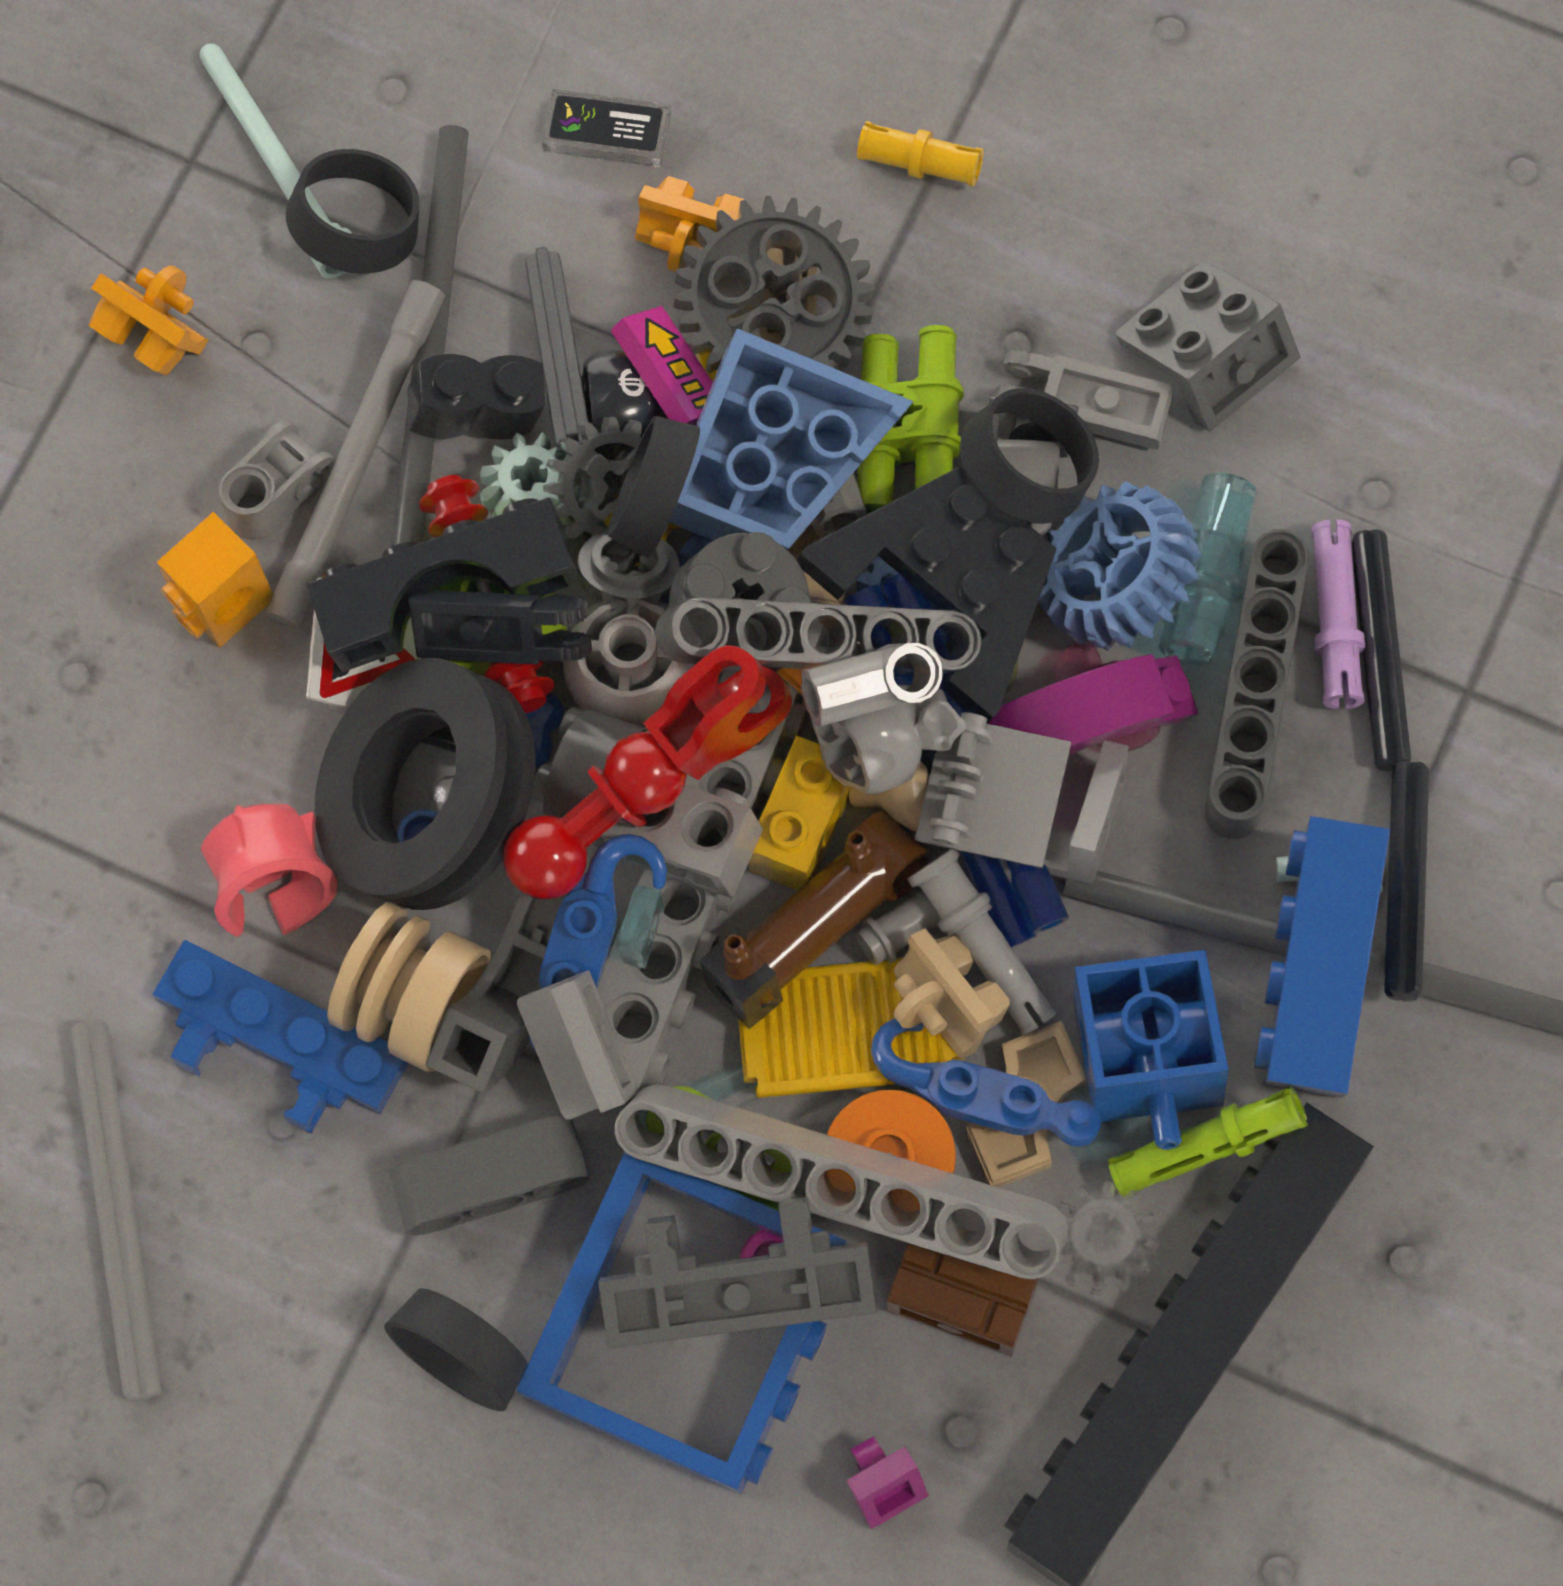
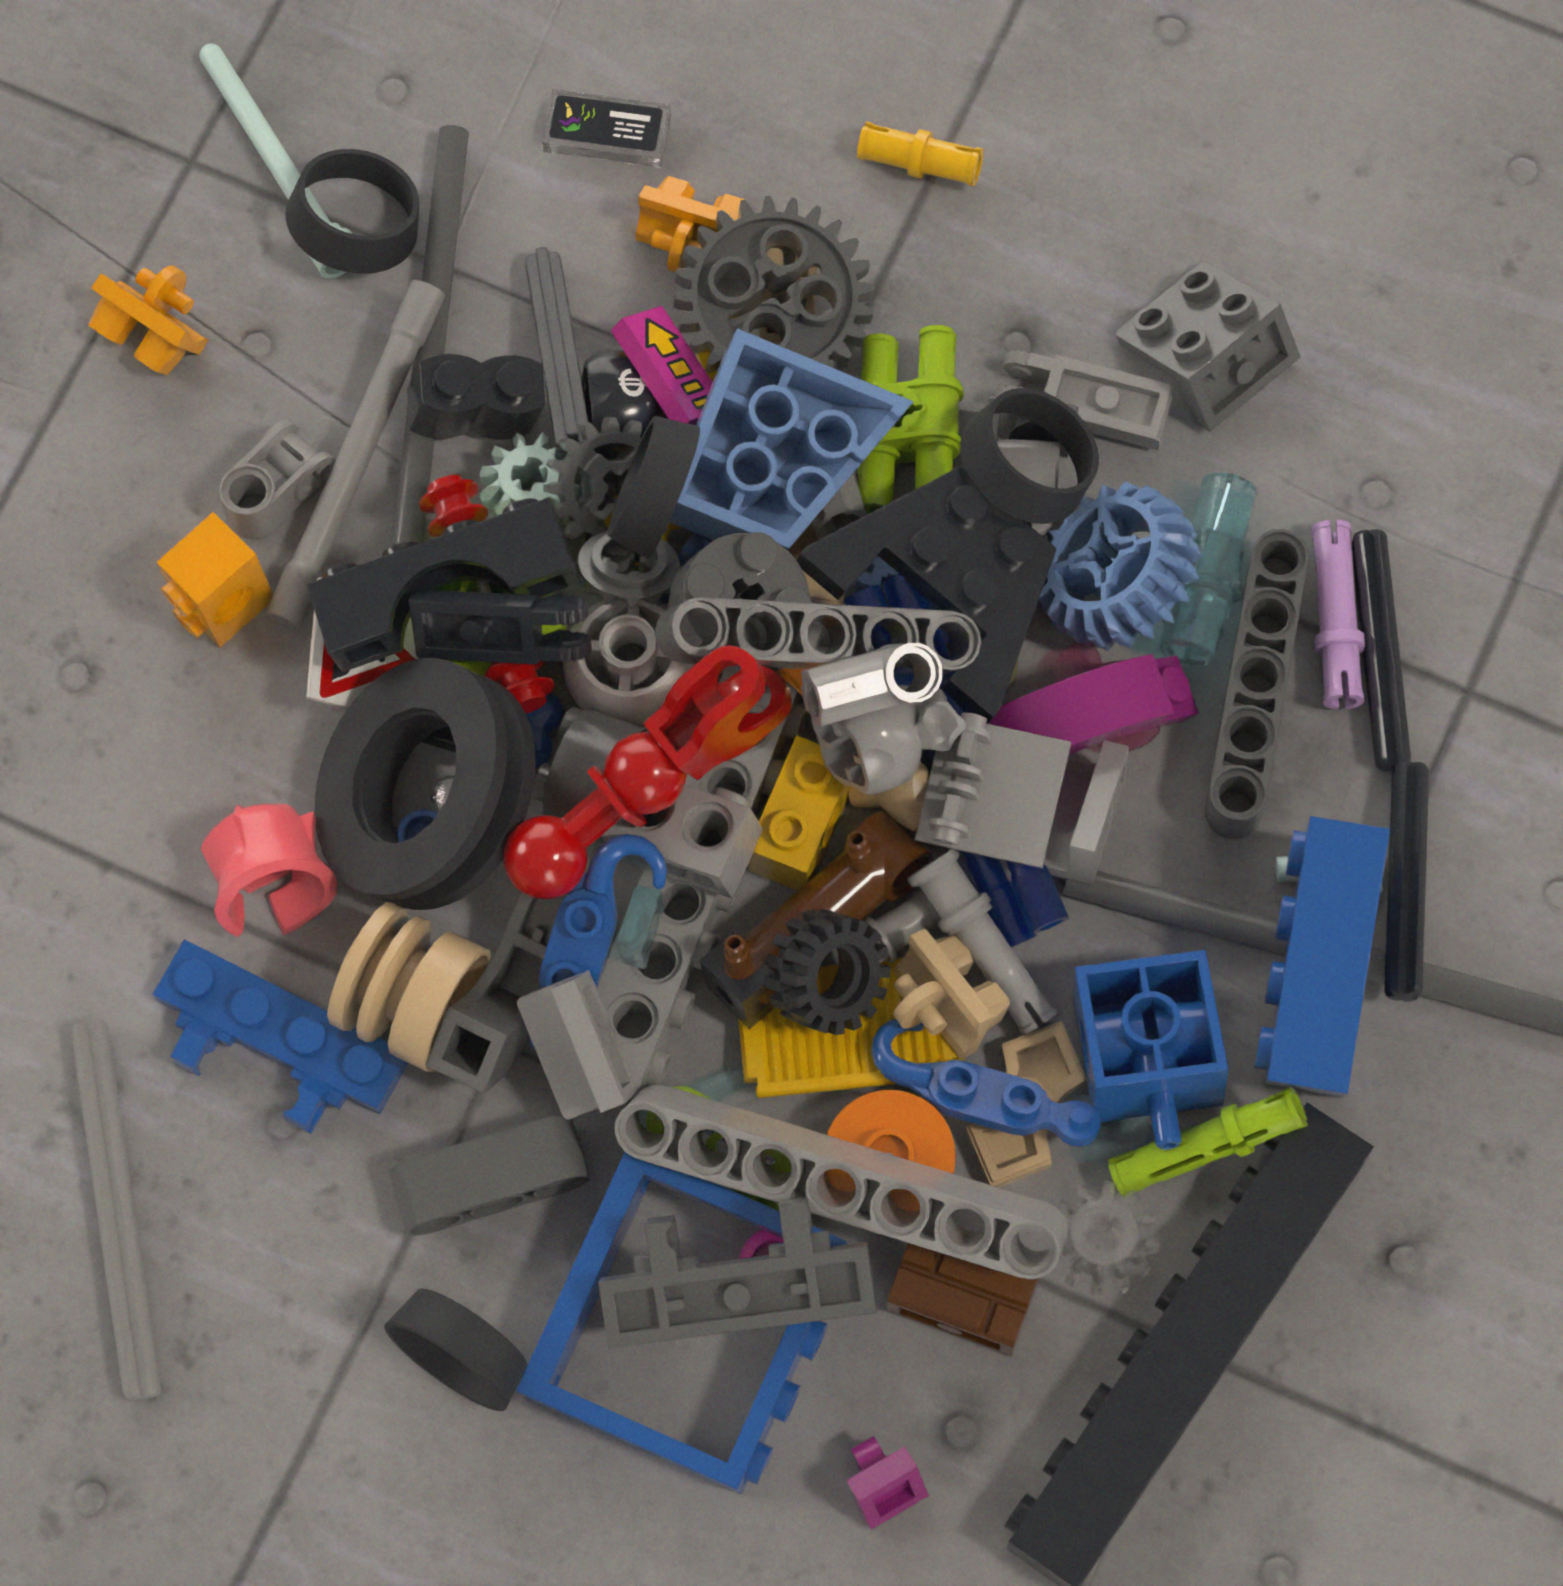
(799, 965): none -> black tyre

